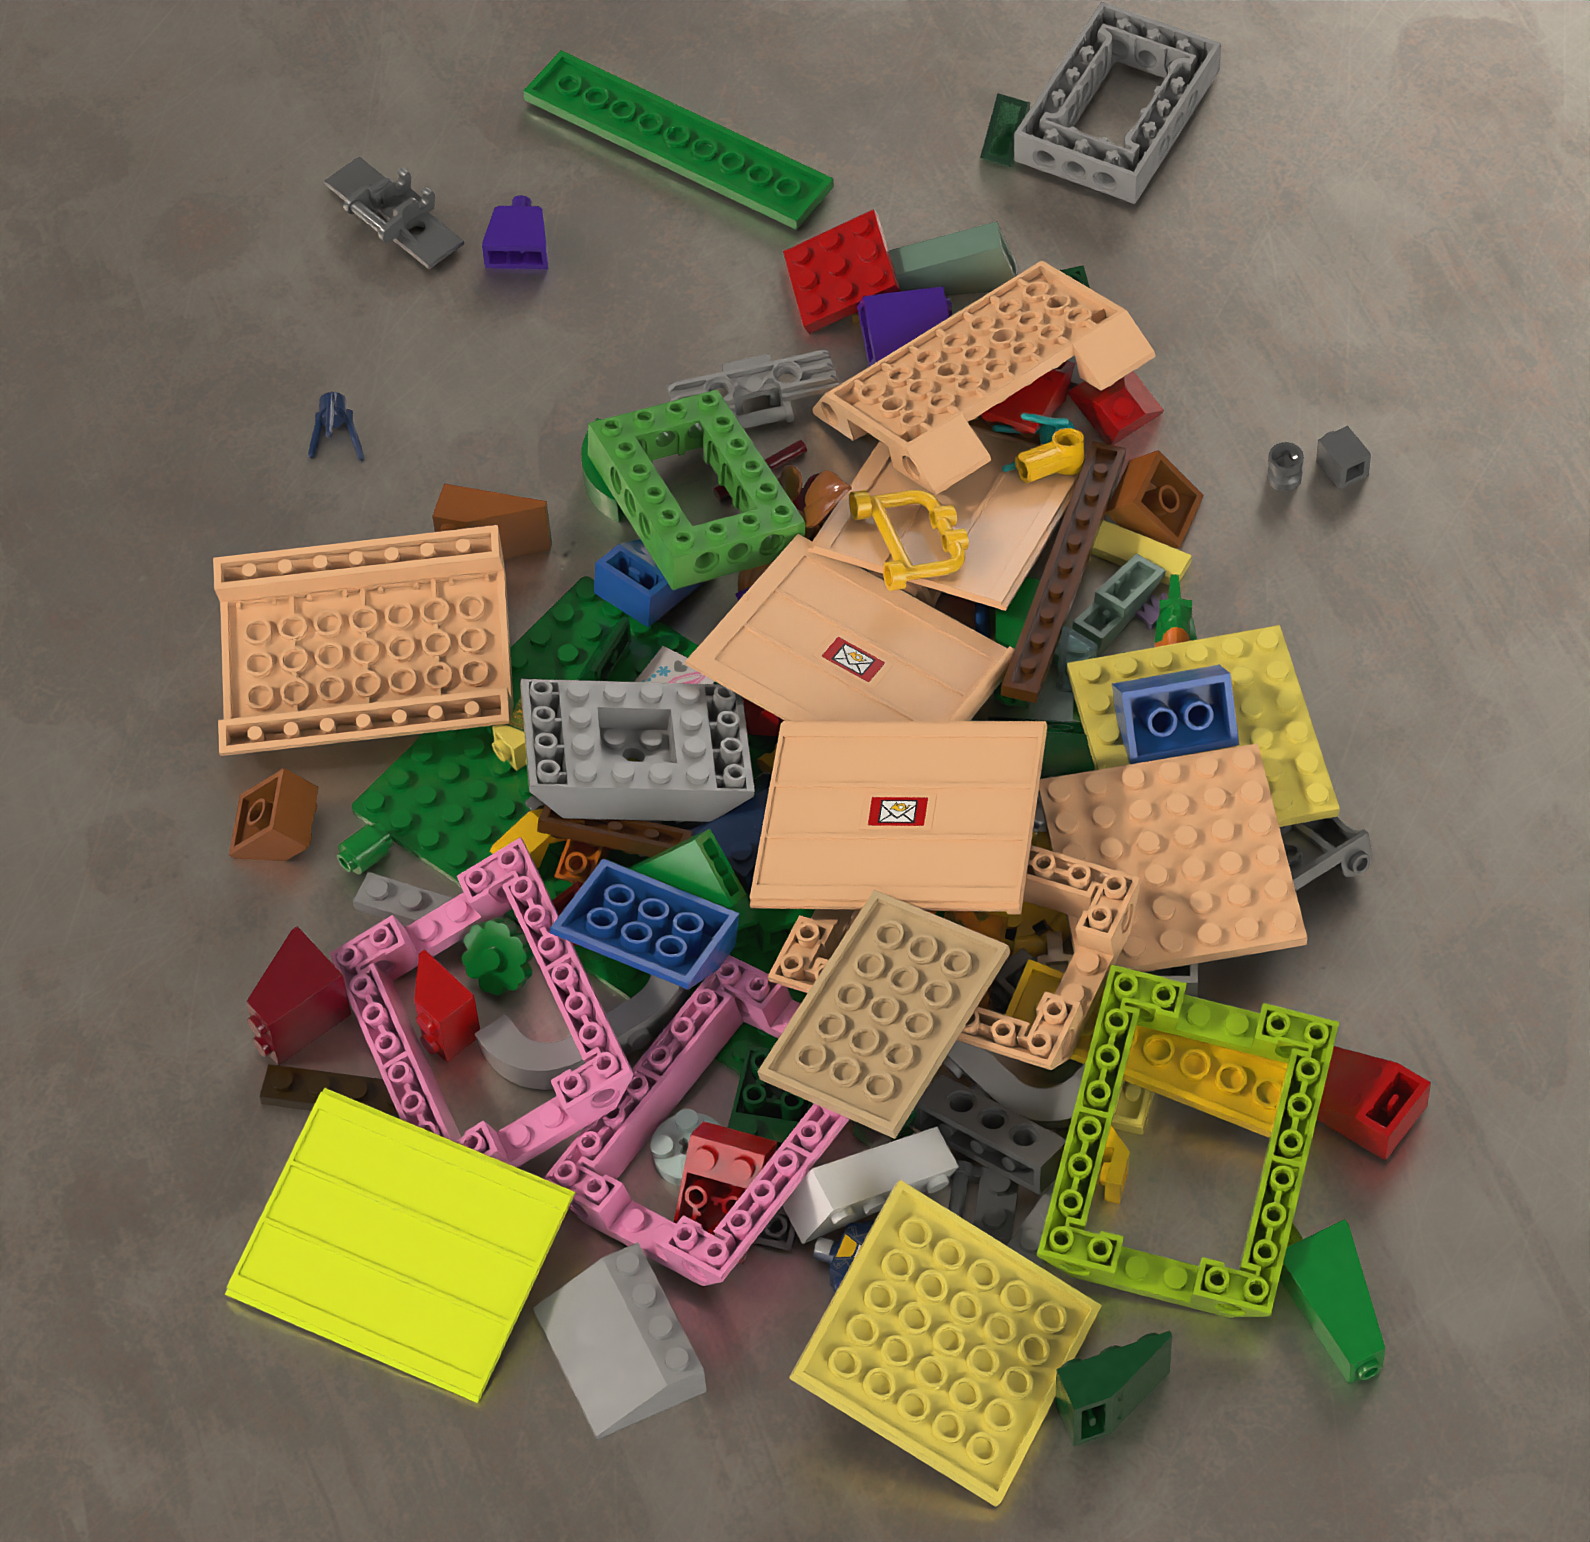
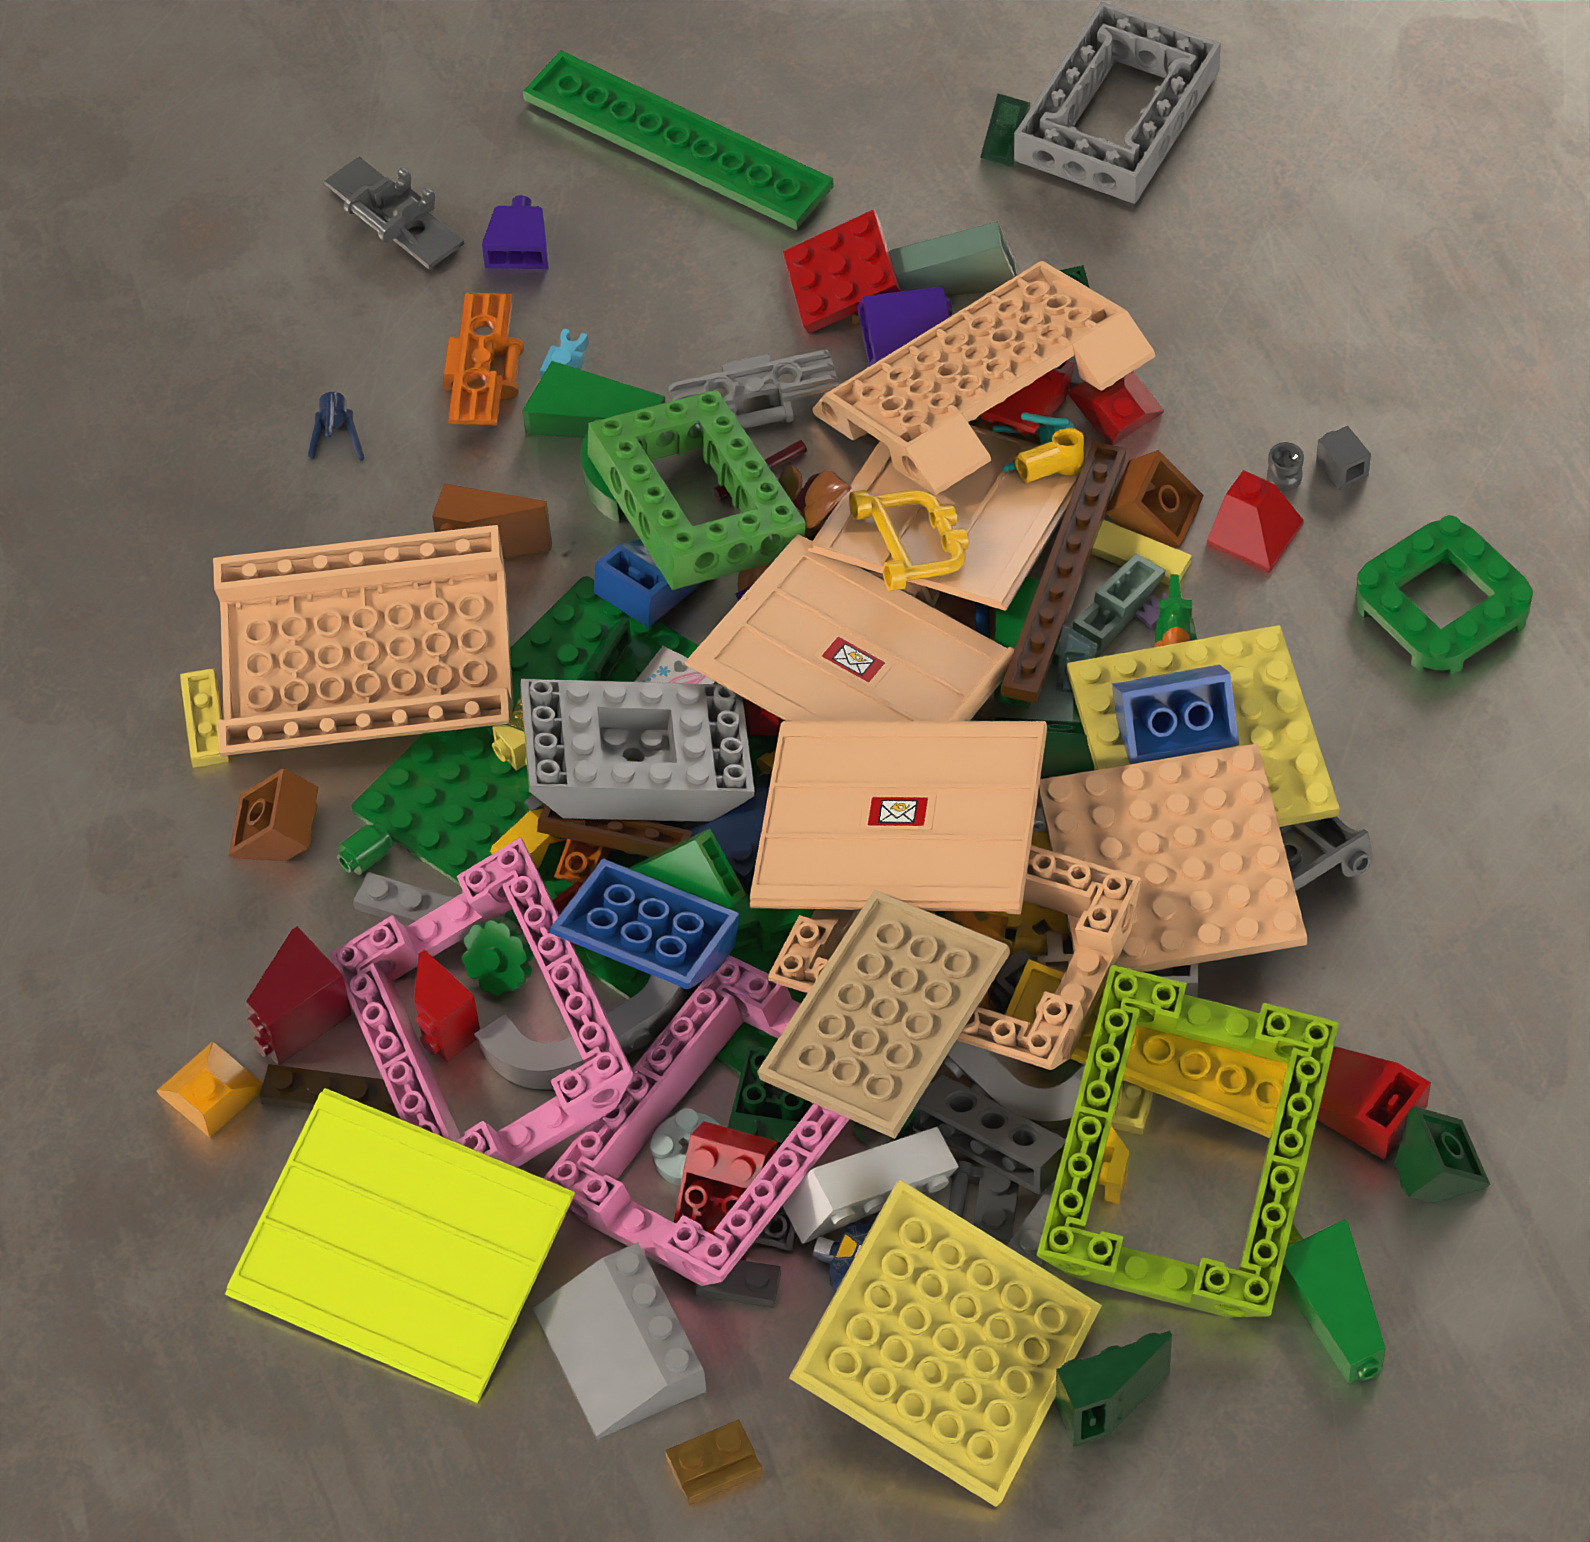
(202, 714): none -> light yellow tile
(211, 1089): none -> light orange slope
(469, 359): none -> orange piece
(569, 353): none -> medium azure plate
(573, 398): none -> green slope
(714, 1462): none -> pearl gold plate
(746, 1284): none -> dark grey plate
(1255, 522): none -> red slope
(1437, 1158): none -> dark green slope
(1447, 542): none -> green plate

